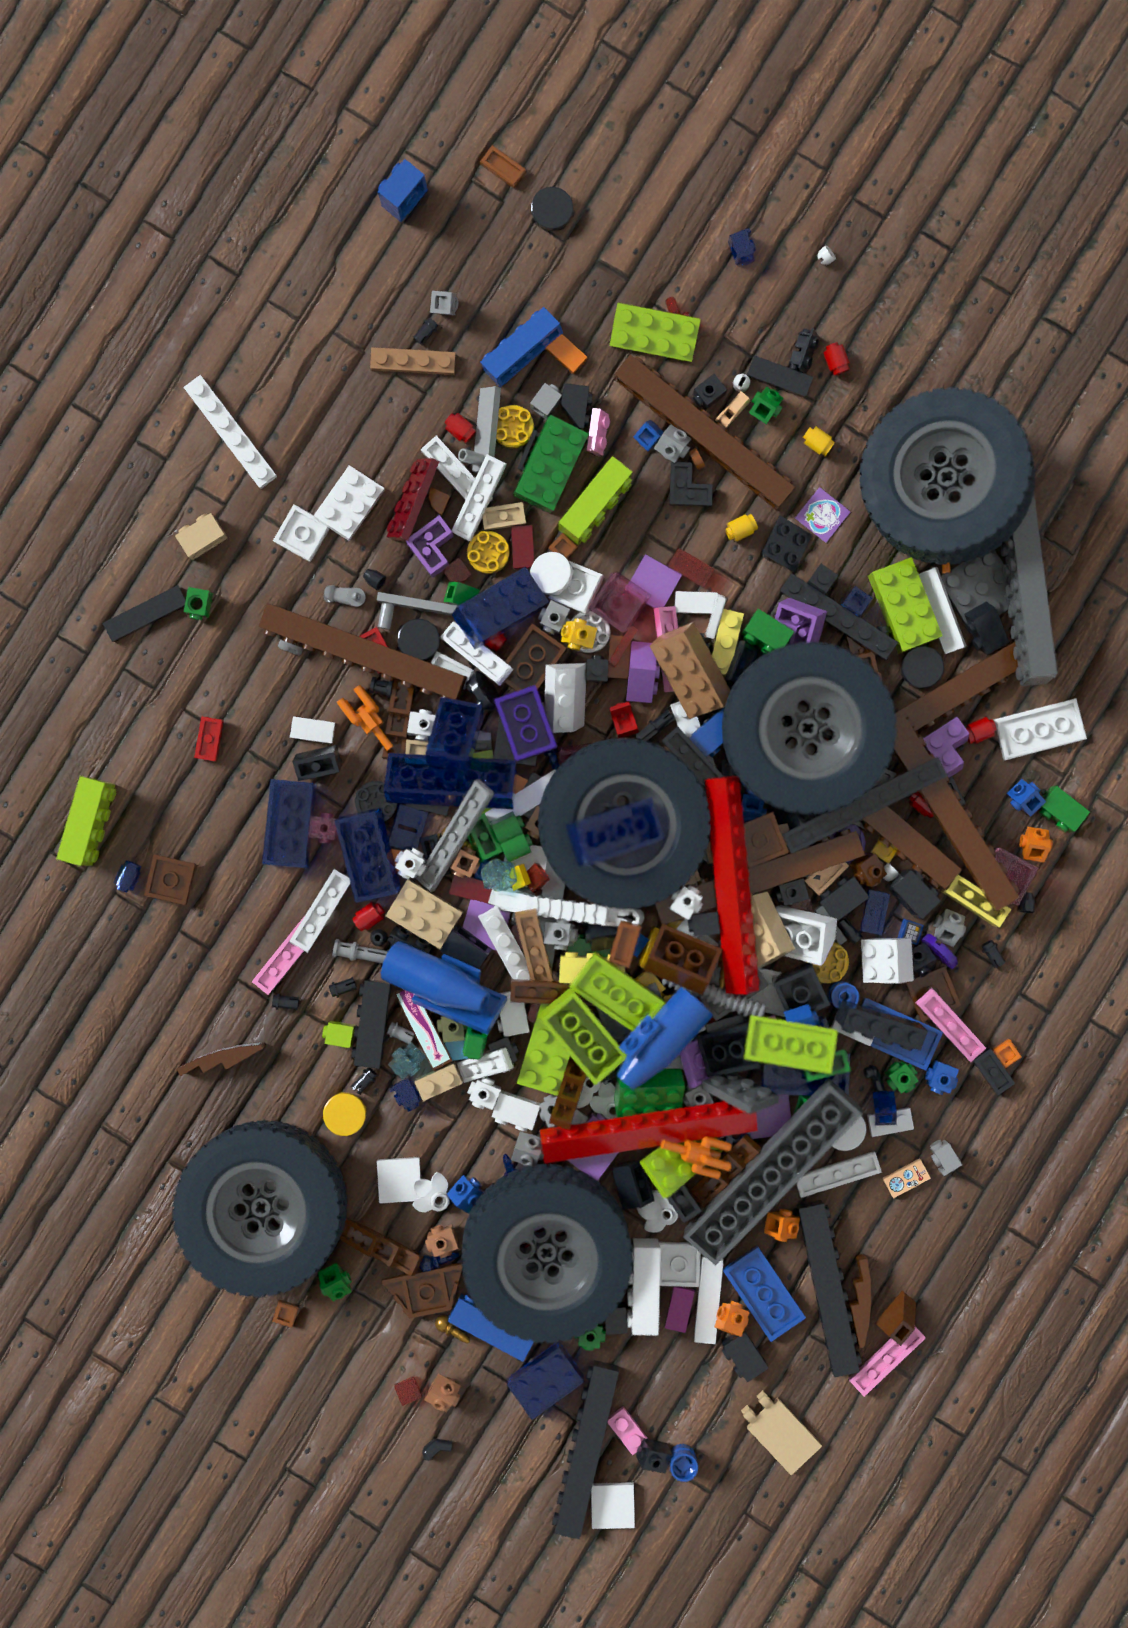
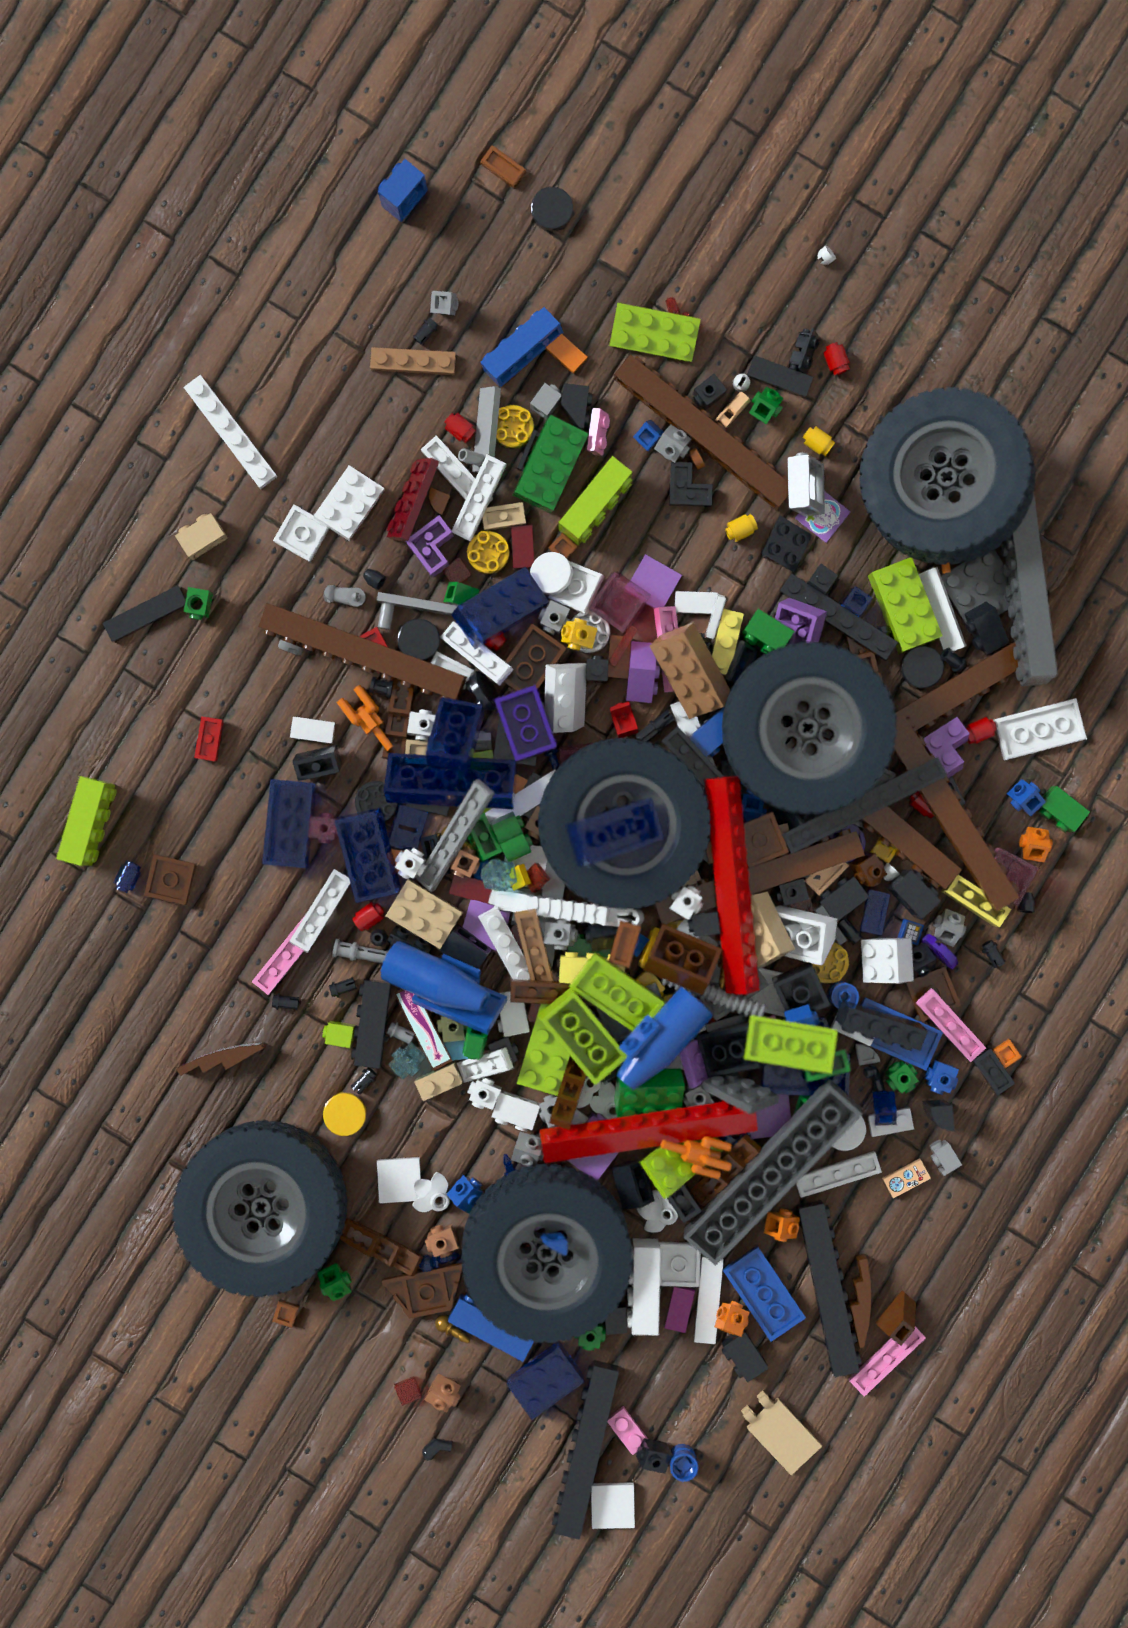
(406, 1094): clear blue brick -> none
(555, 1241): none -> blue slope
(690, 567): clear red plate -> none
(742, 247): clear blue brick -> none
(806, 485): none -> window
(866, 1054): none -> light grey tile
(940, 1113): none -> black brick
(957, 663): none -> black pin

